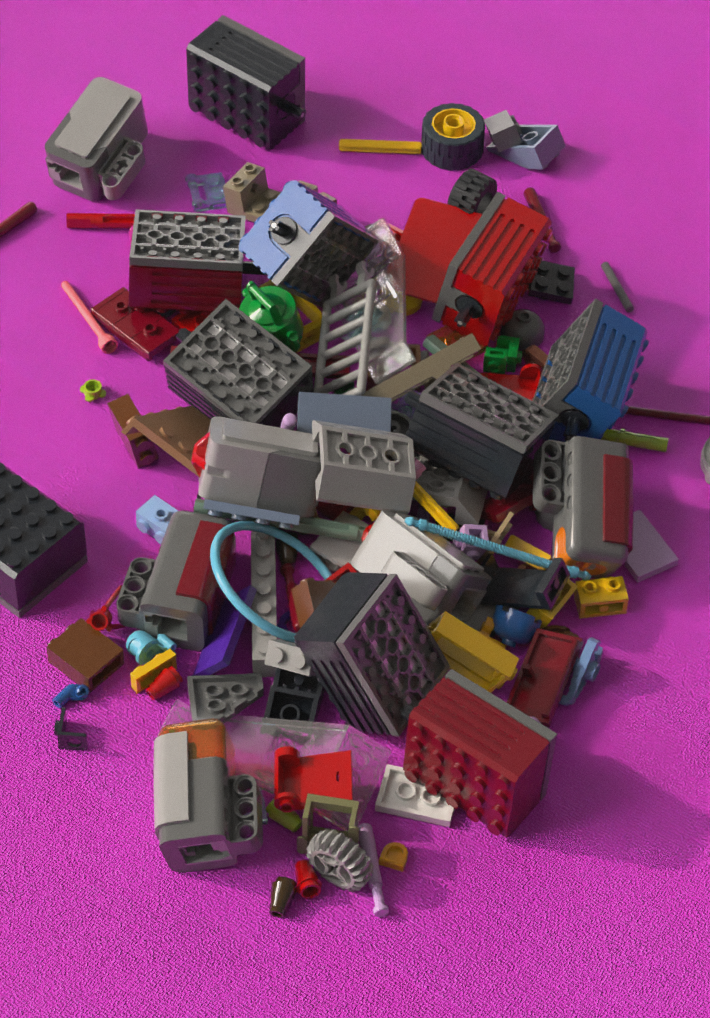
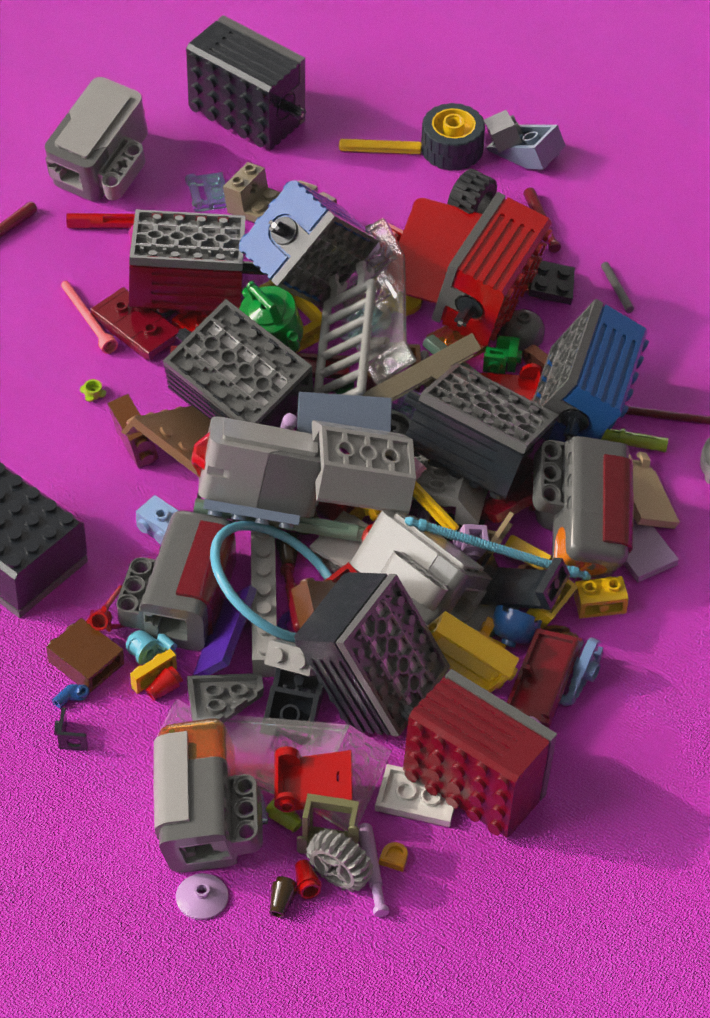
(204, 905): none -> lavender dish
(650, 499): none -> tan tile

